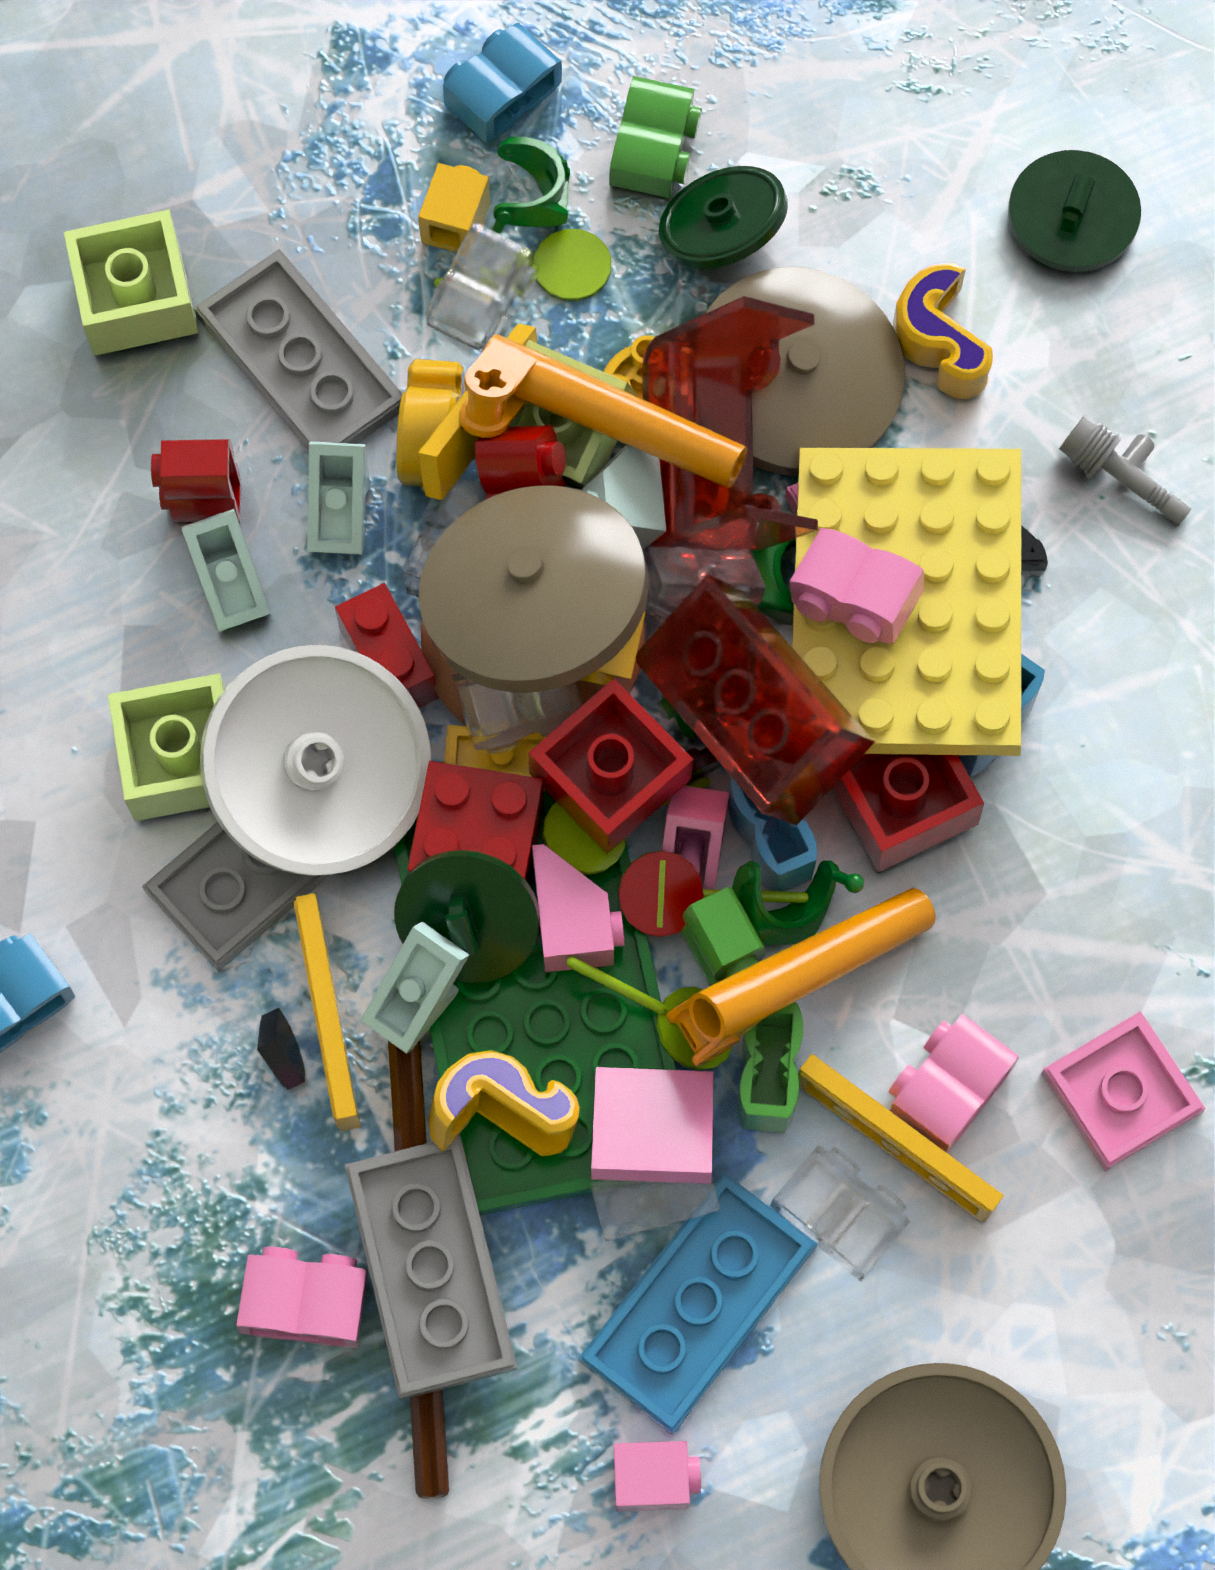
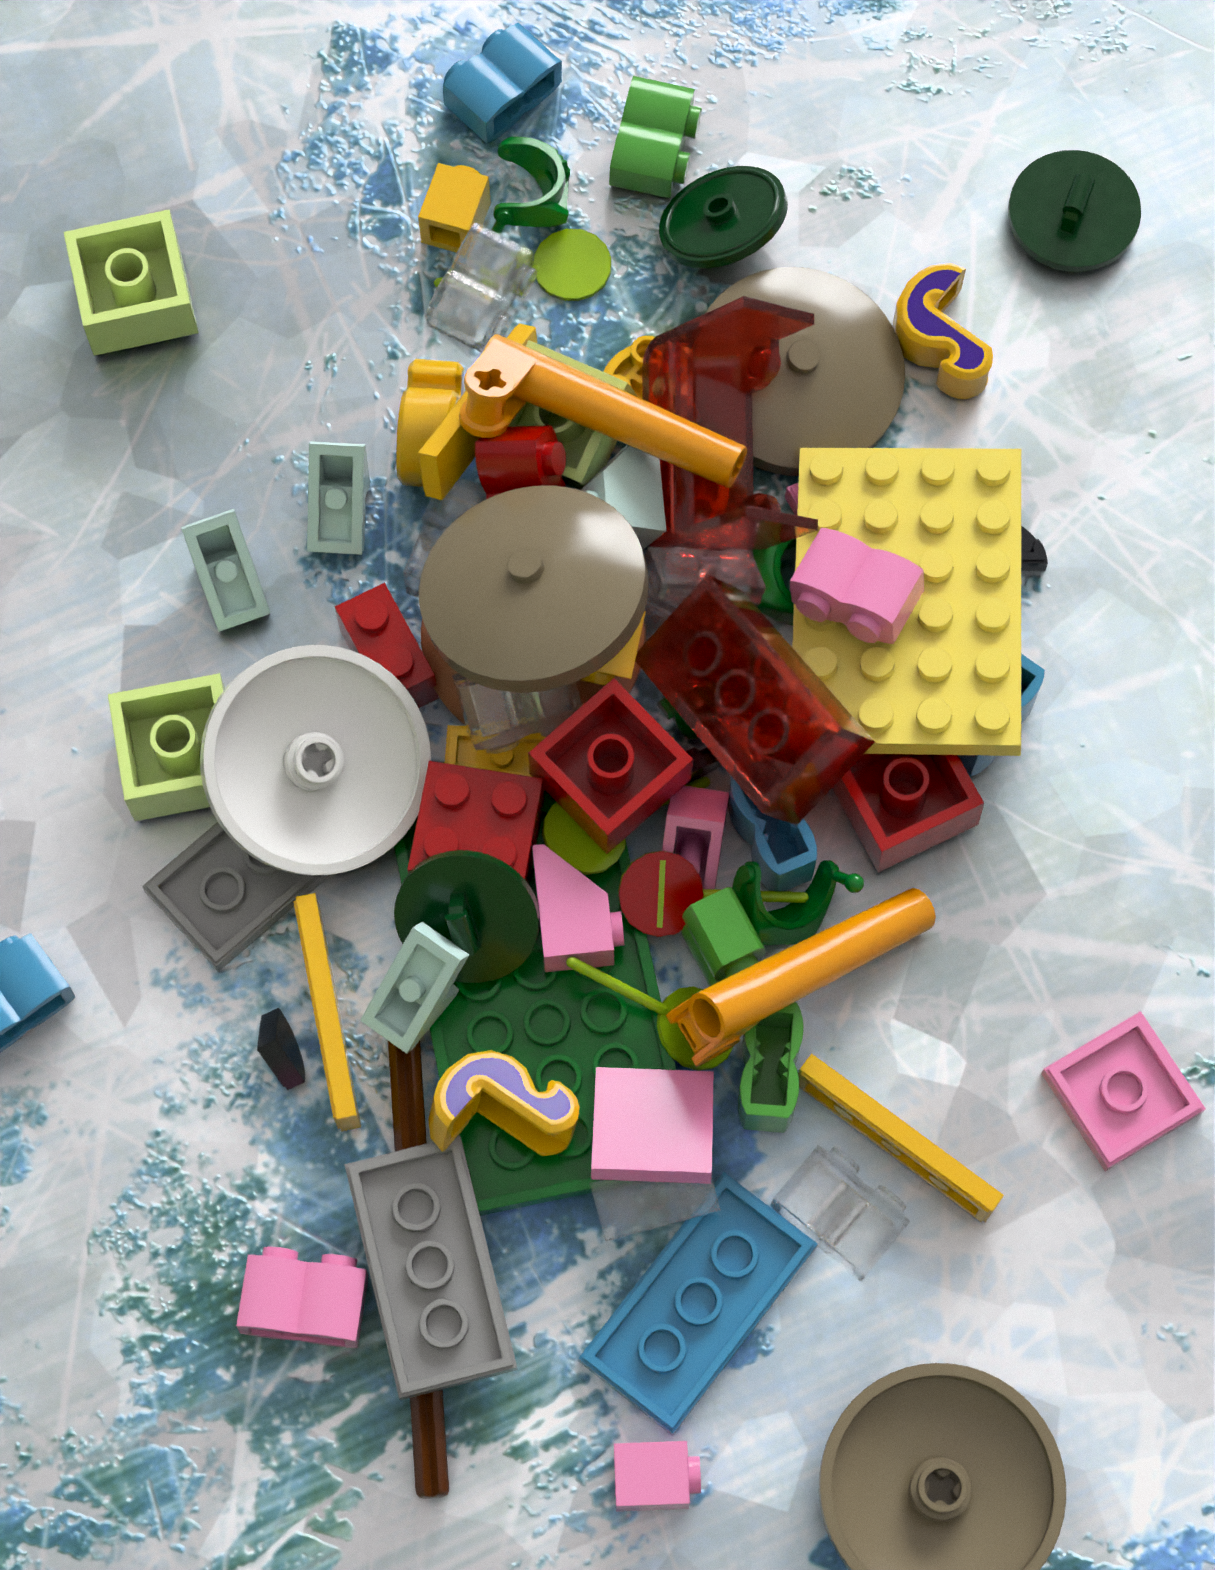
(197, 478): red brick -> none
(299, 354): light grey tile -> none
(953, 1082): bright pink brick -> none
(1093, 447): light grey piece -> none

